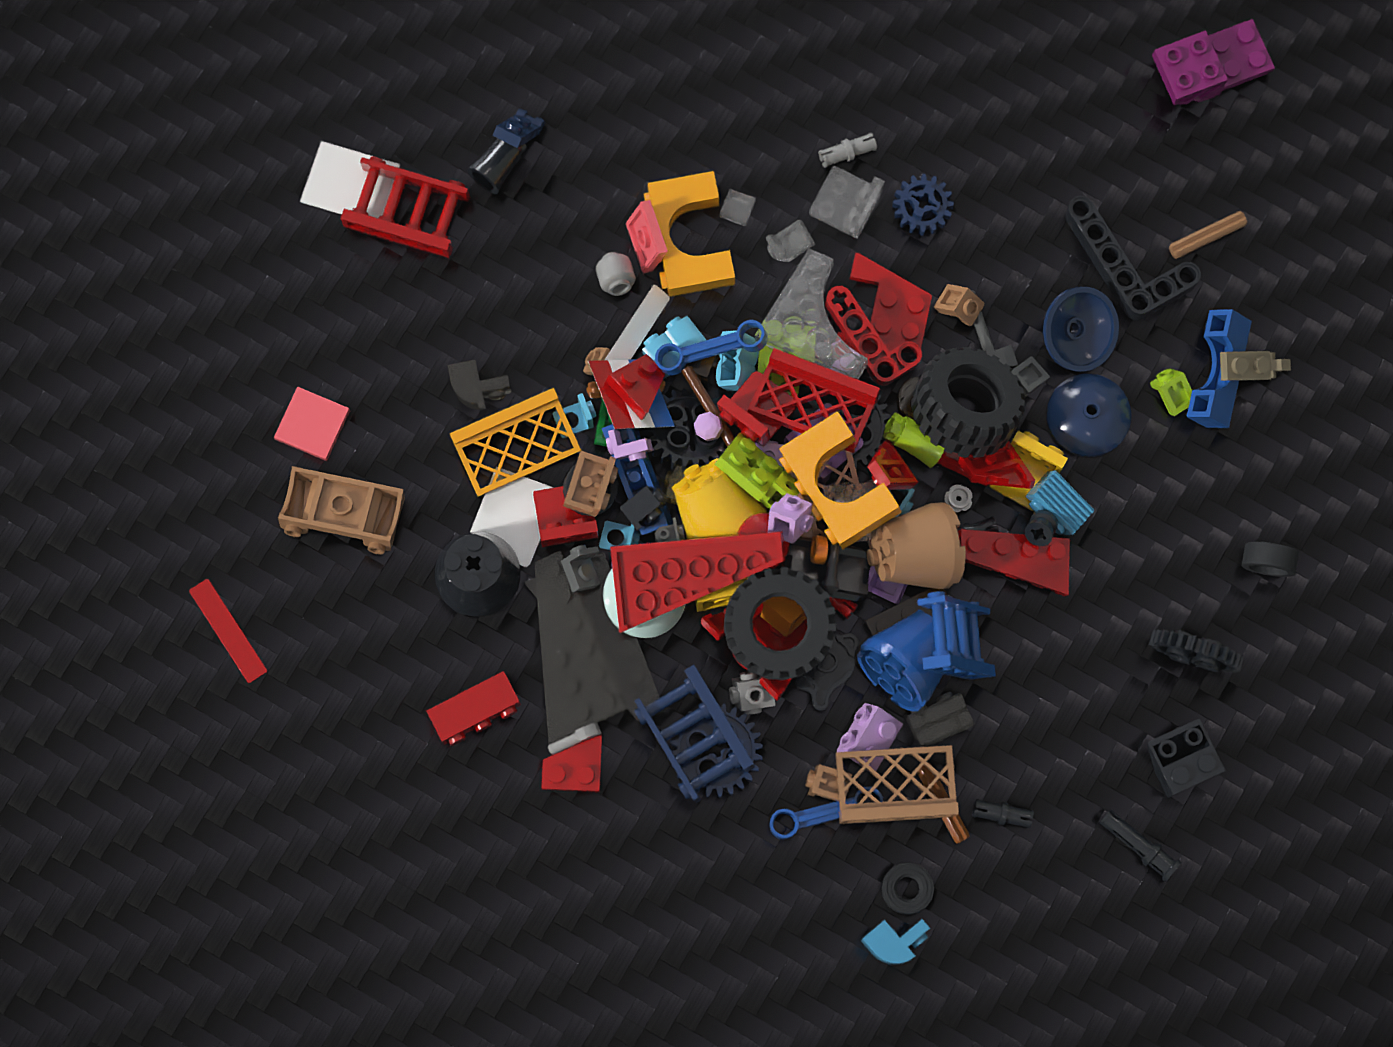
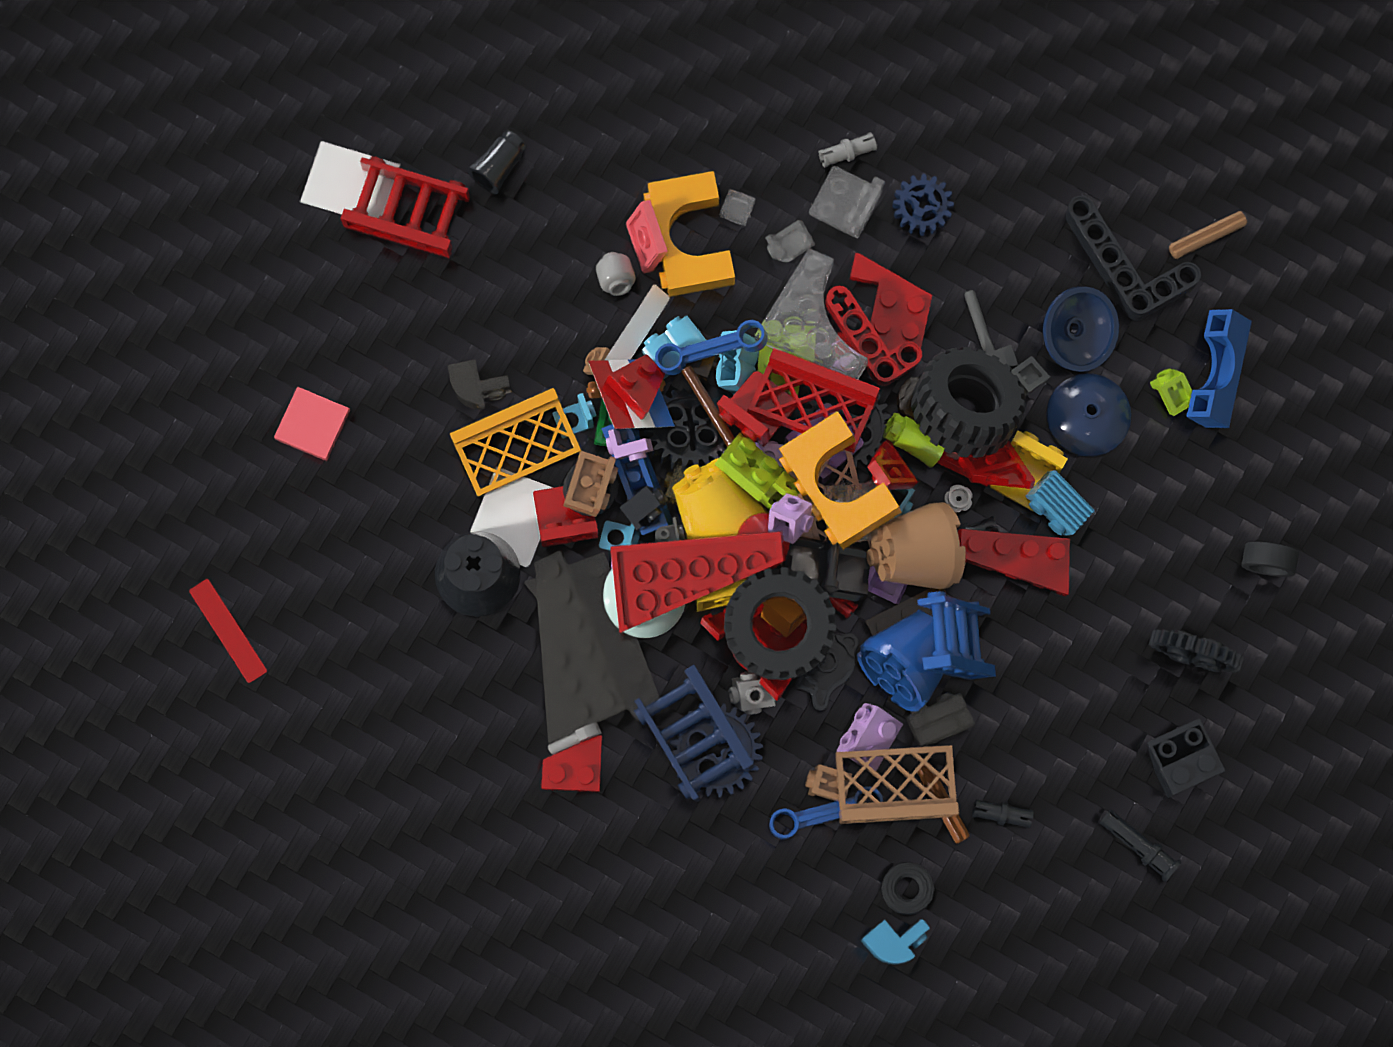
(342, 508): medium nougat piece -> none
(474, 709): red brick -> none
(519, 128): dark blue plate -> none
(580, 568): dark grey bracket -> none
(708, 426): lavender tile -> none
(819, 549): orange tile -> none
(959, 302): medium nougat bracket -> none
(1041, 520): black wheel -> none
(1207, 65): magenta piece -> none
(1251, 365): dark tan hinge -> none

